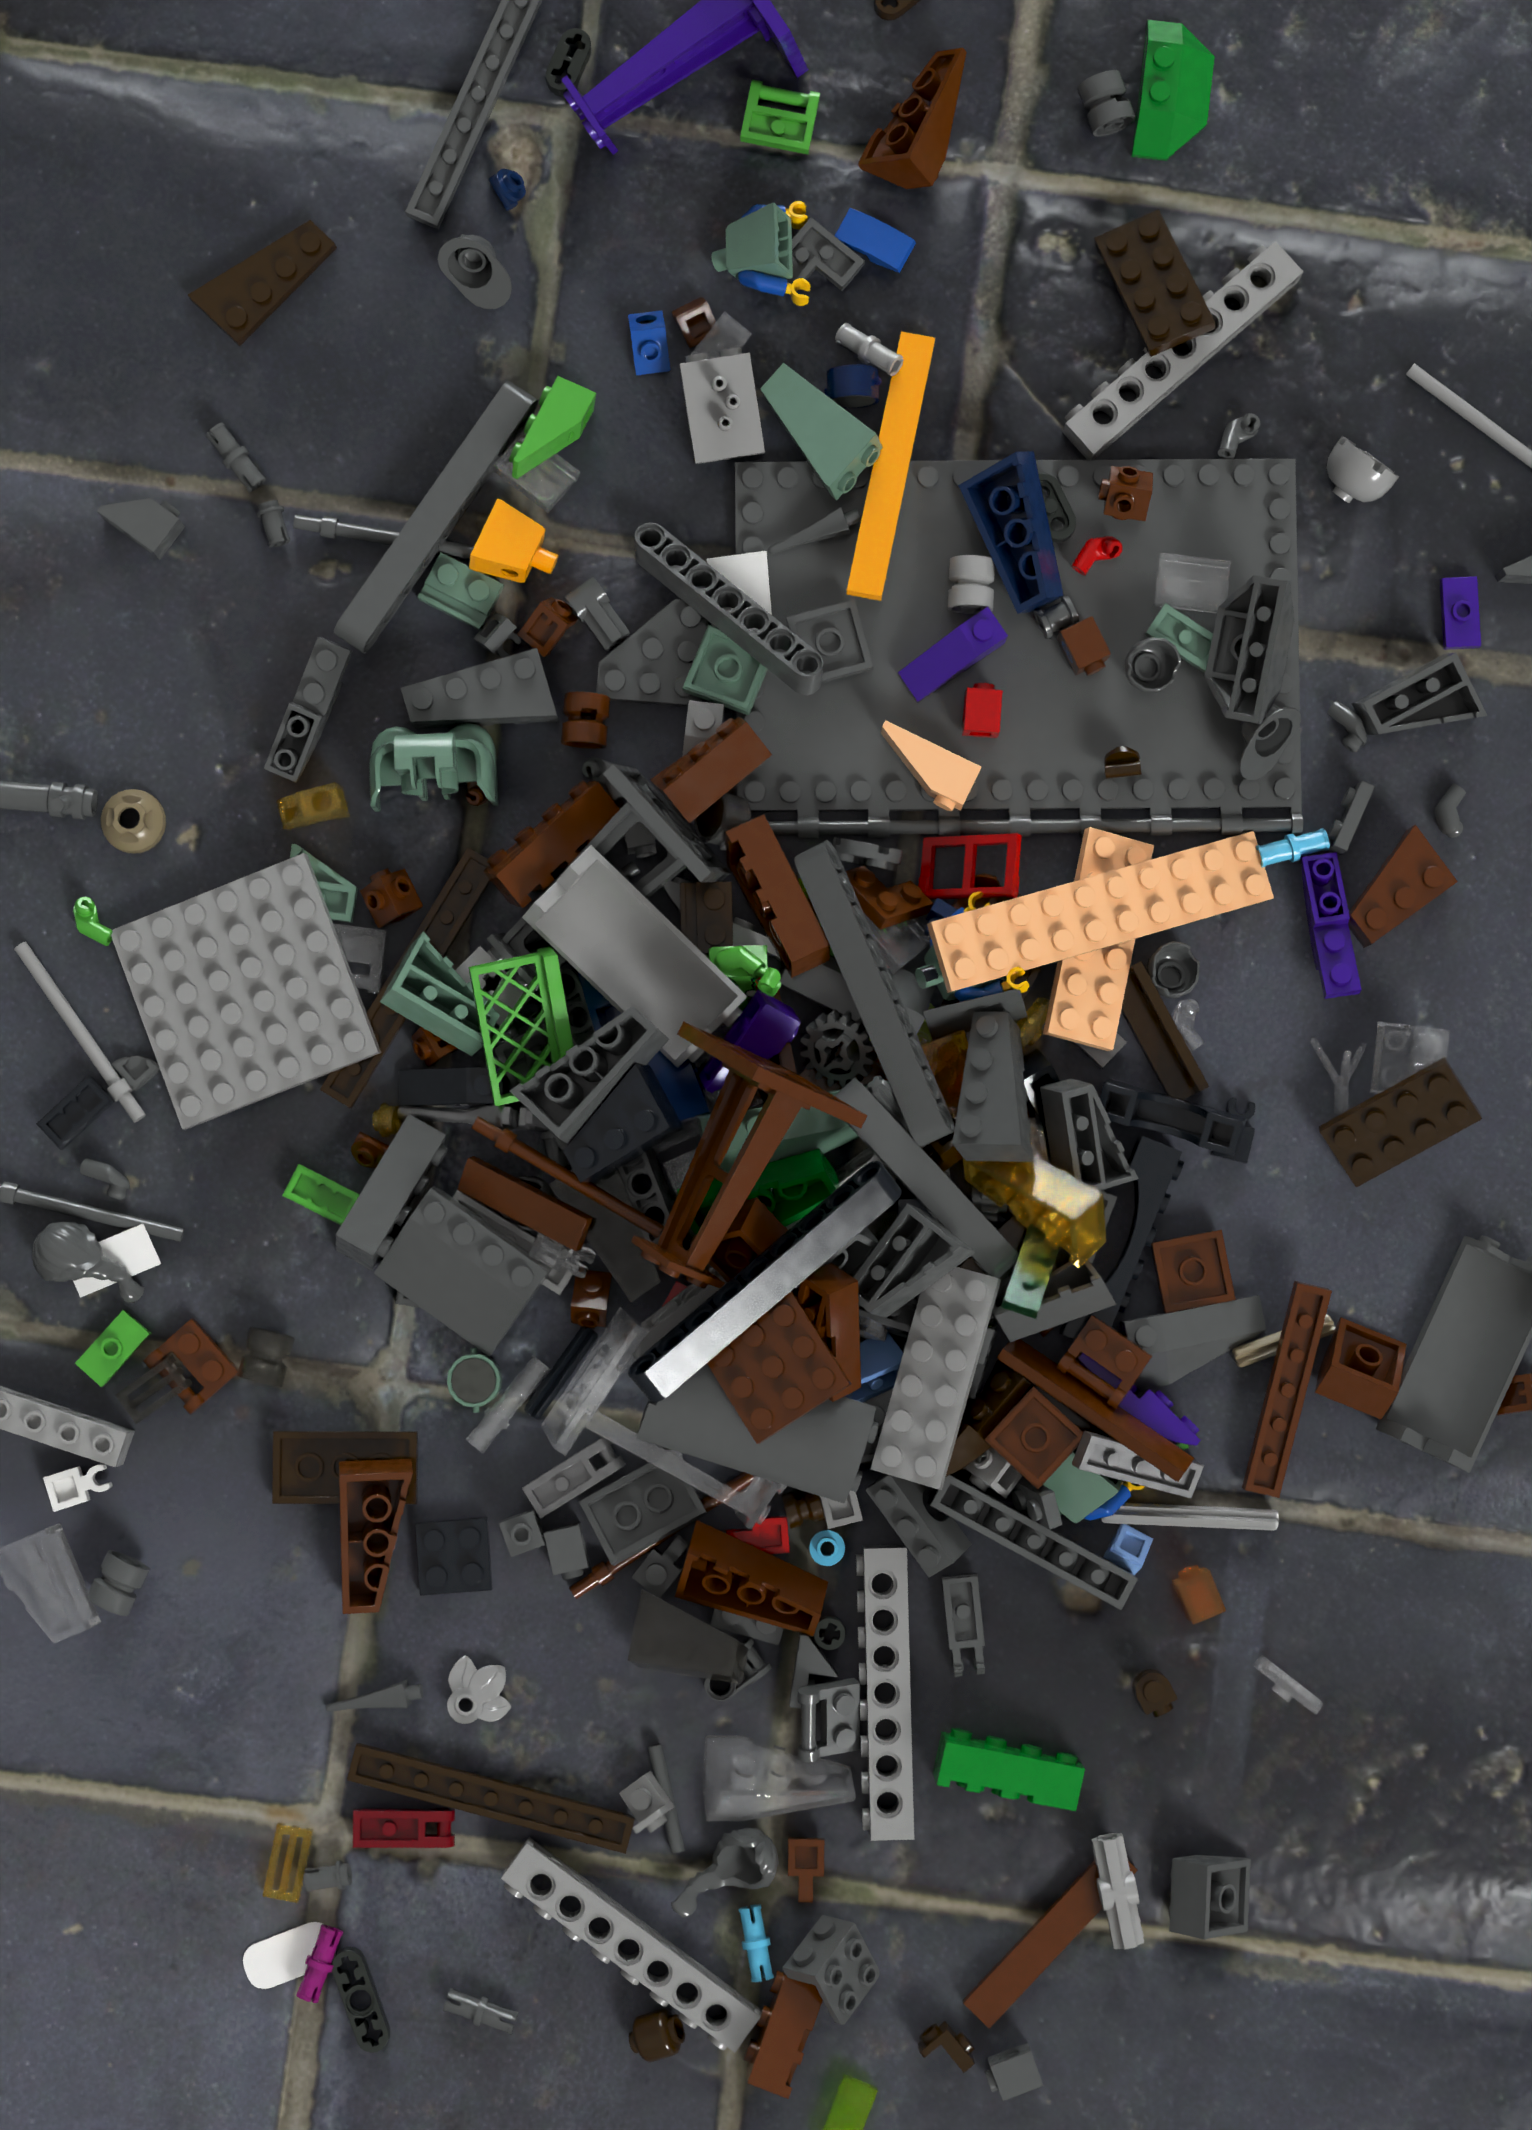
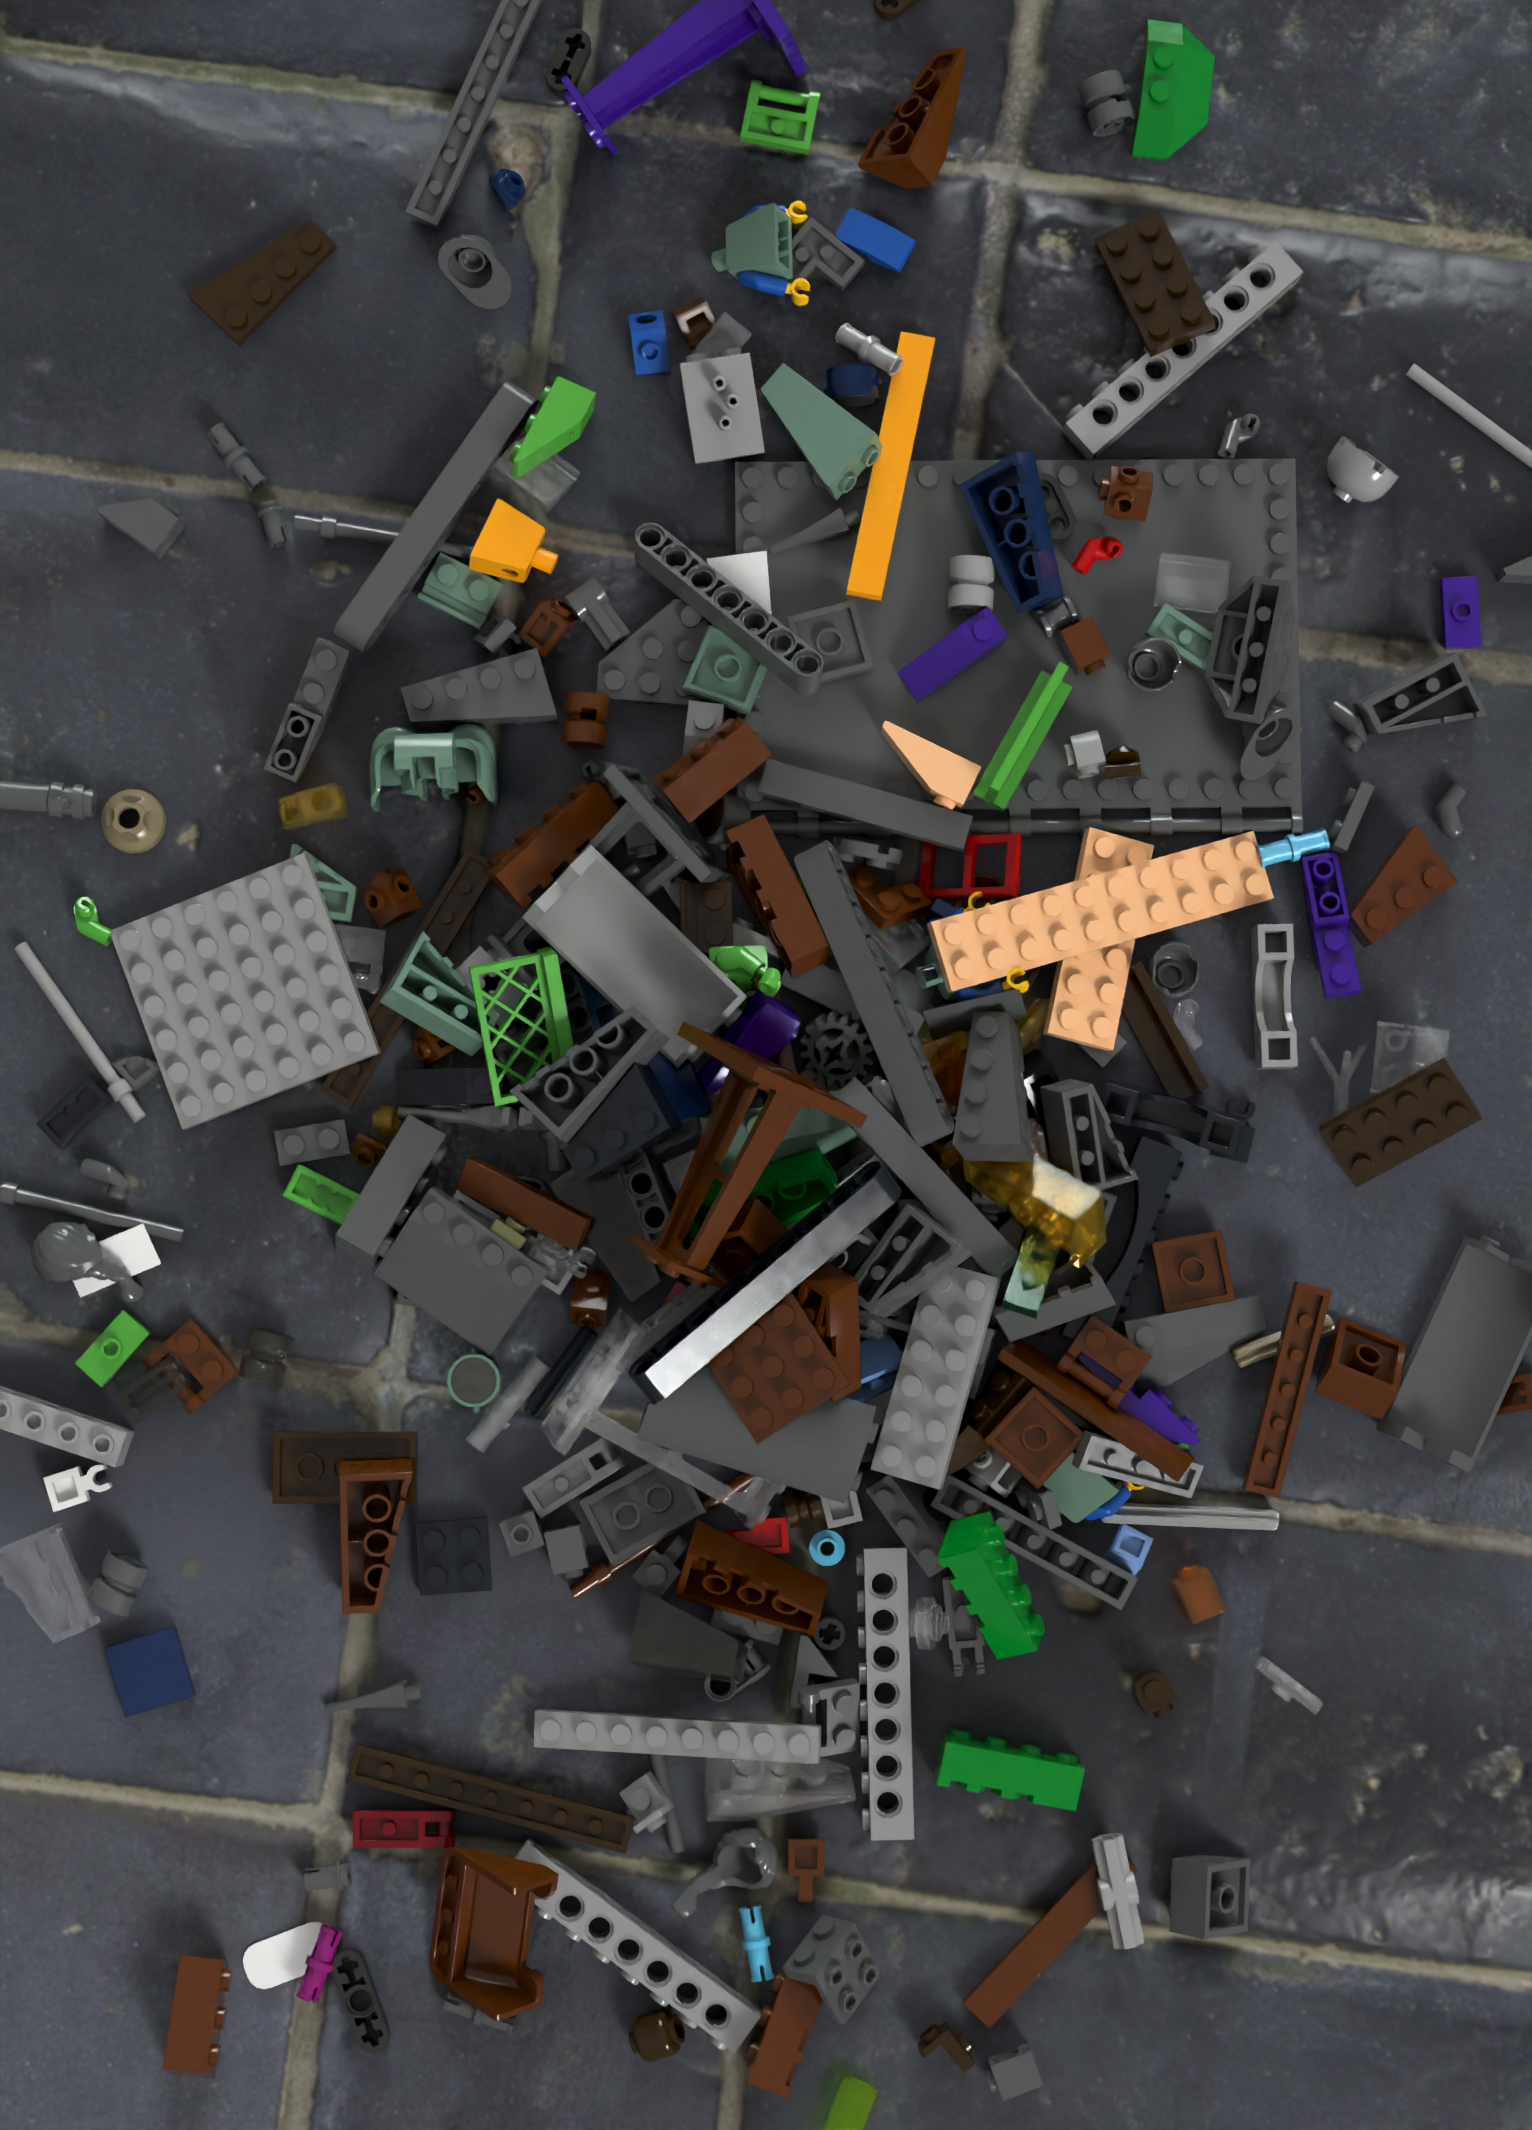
(150, 1671): none -> dark blue tile
(197, 2017): none -> reddish brown wedge
(294, 1832): clear yellow tile -> none
(312, 1142): none -> dark grey plate
(479, 1687): light grey plate -> none
(486, 1929): none -> reddish brown windscreen
(507, 1141): reddish brown bar -> none
(510, 1231): none -> olive plate
(677, 1736): none -> light grey plate
(865, 805): none -> dark grey tile
(927, 1622): none -> clear plate
(982, 711): red brick -> none
(991, 1584): none -> green wedge
(1023, 738): none -> bright green fence
(1085, 753): none -> light grey plate
(1271, 979): none -> light grey arch

